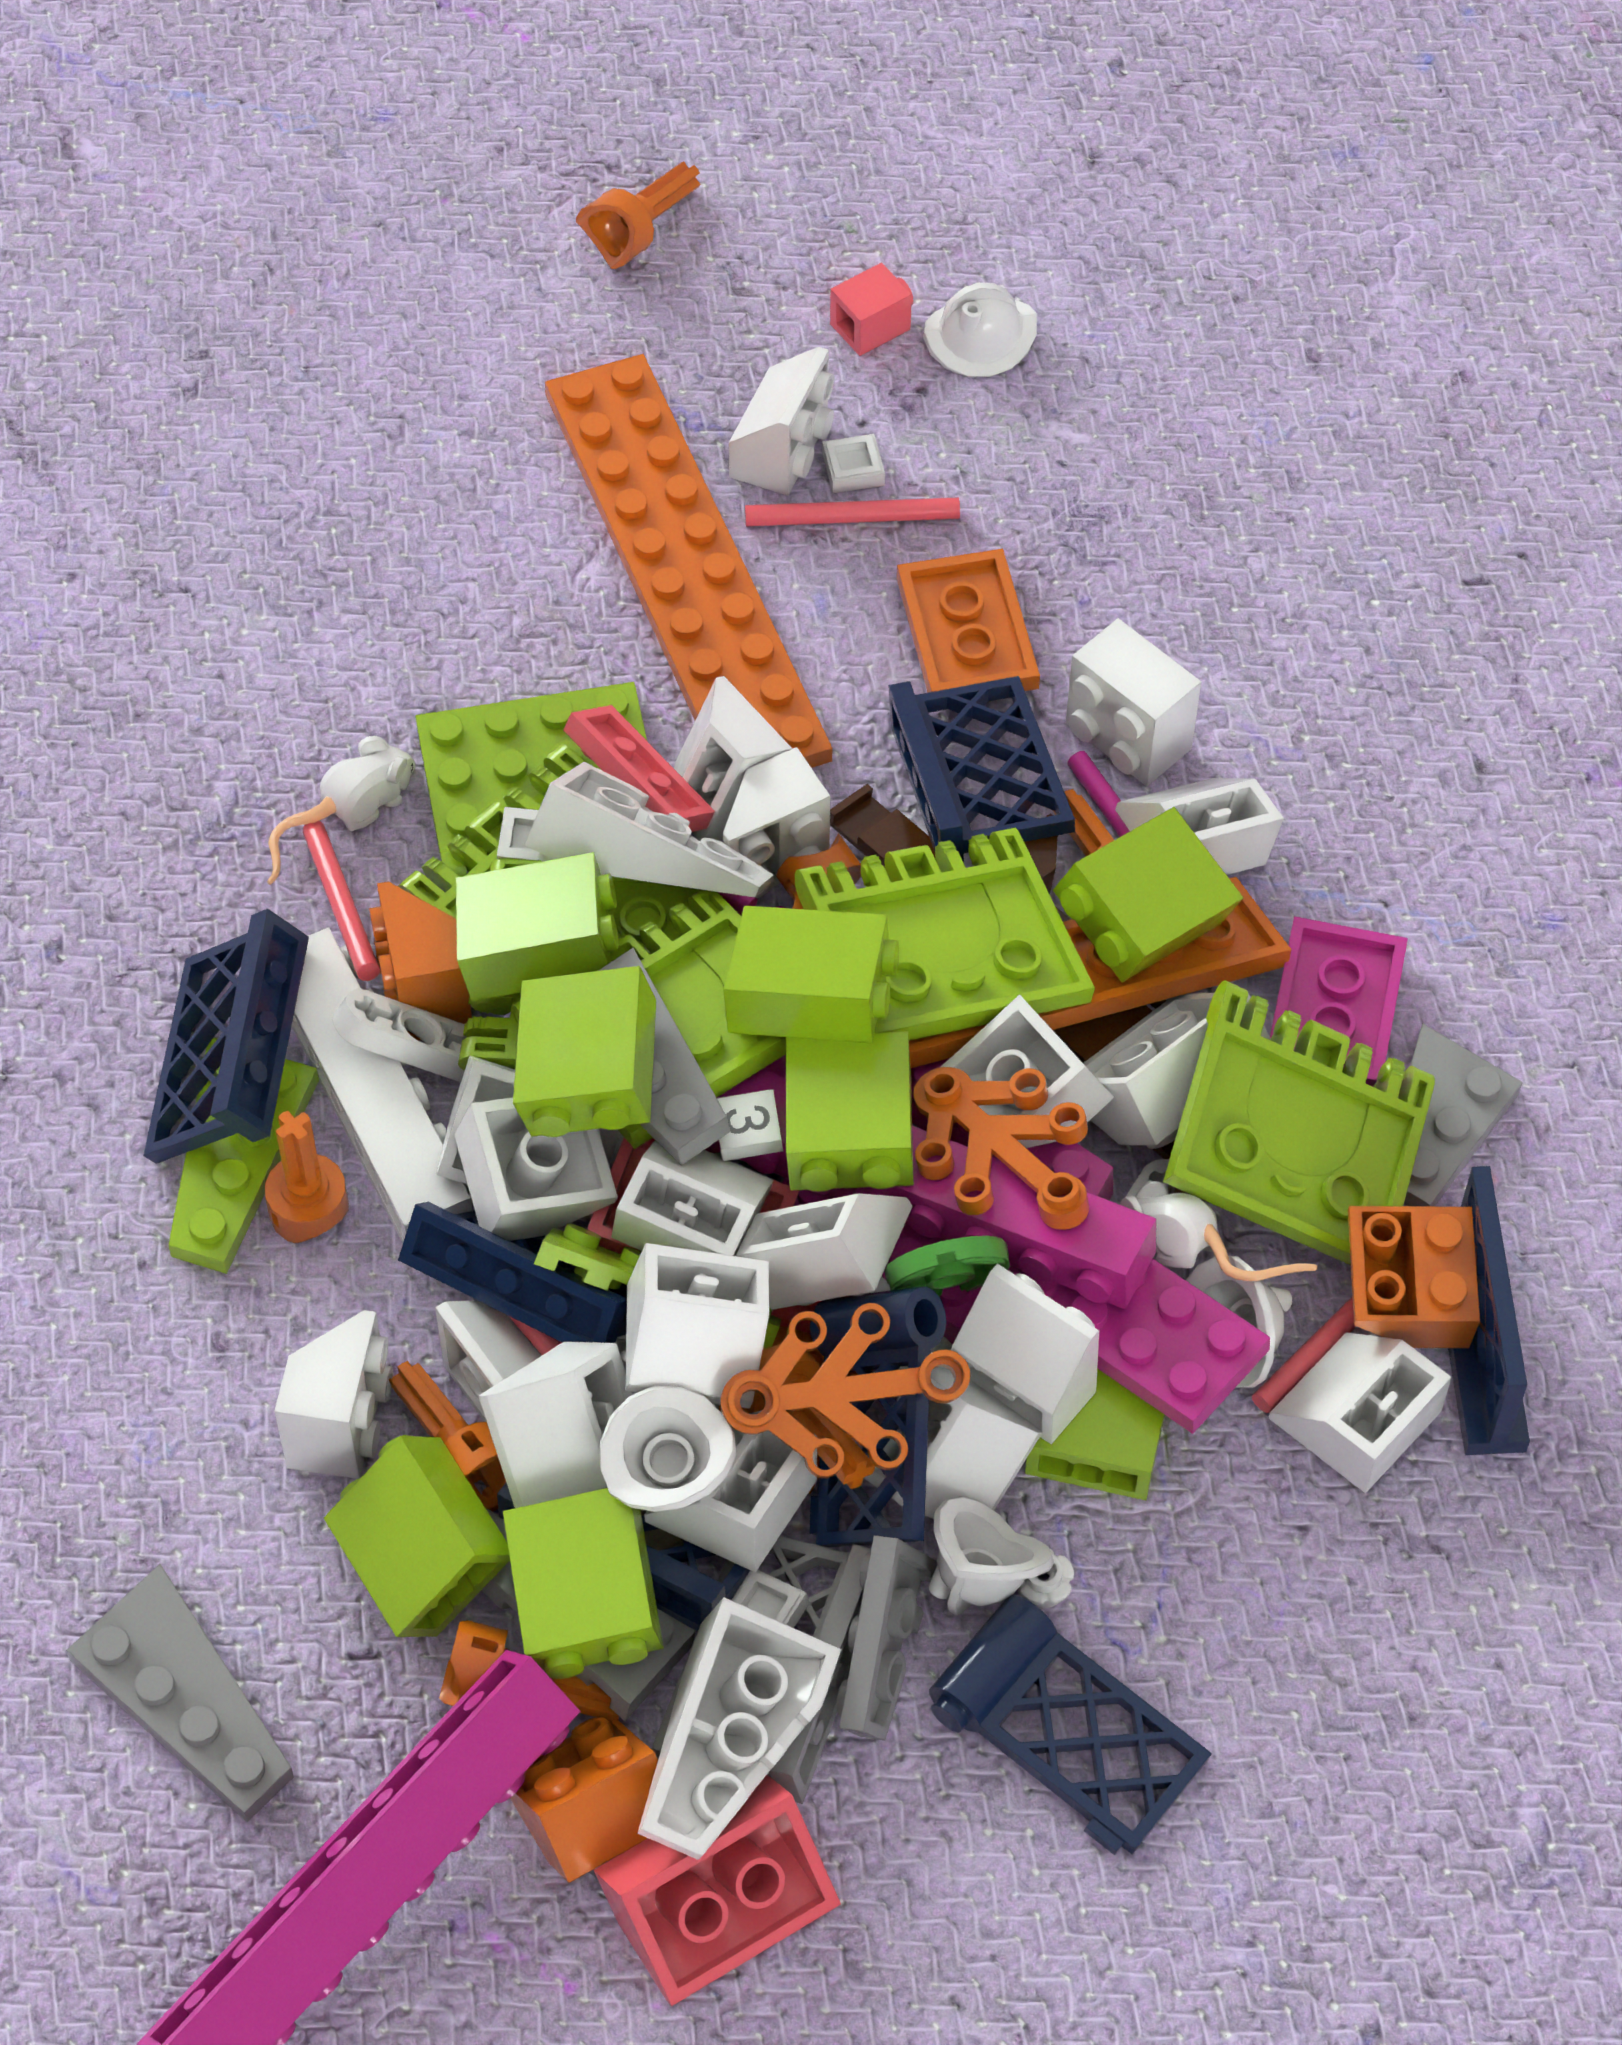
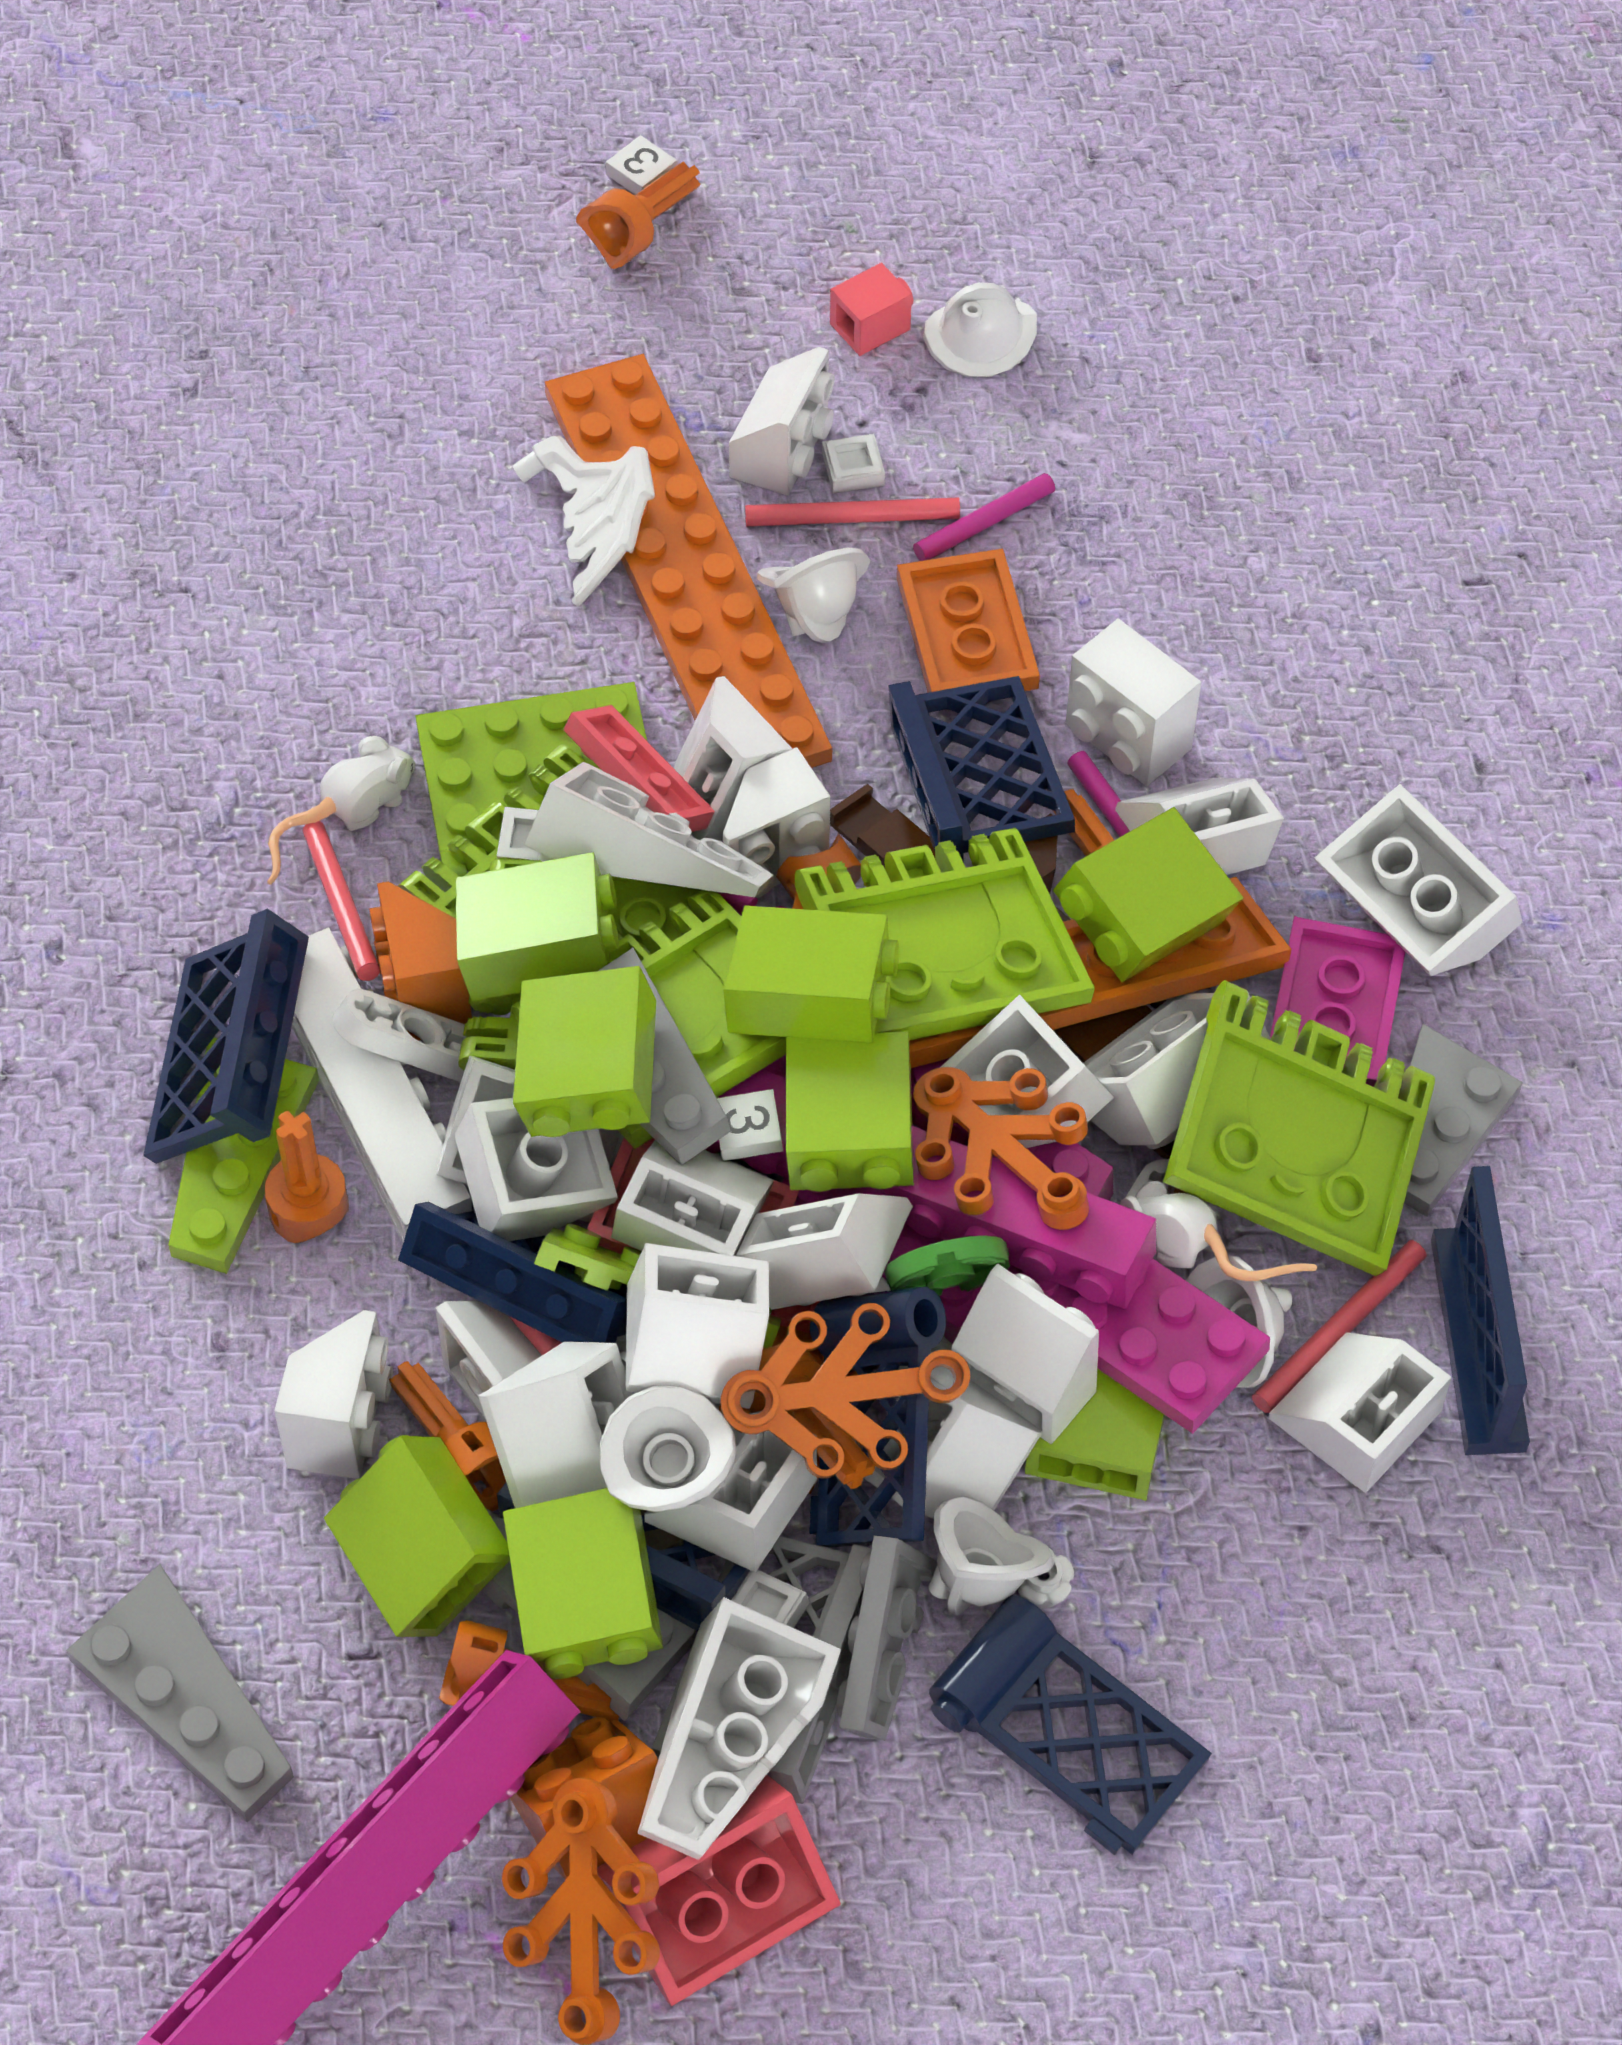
(585, 1902): none -> orange plant
(604, 508): none -> white animal
(639, 164): none -> white tile
(818, 591): none -> white helmet
(984, 517): none -> dark pink bar
(1415, 1274): orange slope -> none
(1421, 884): none -> white slope

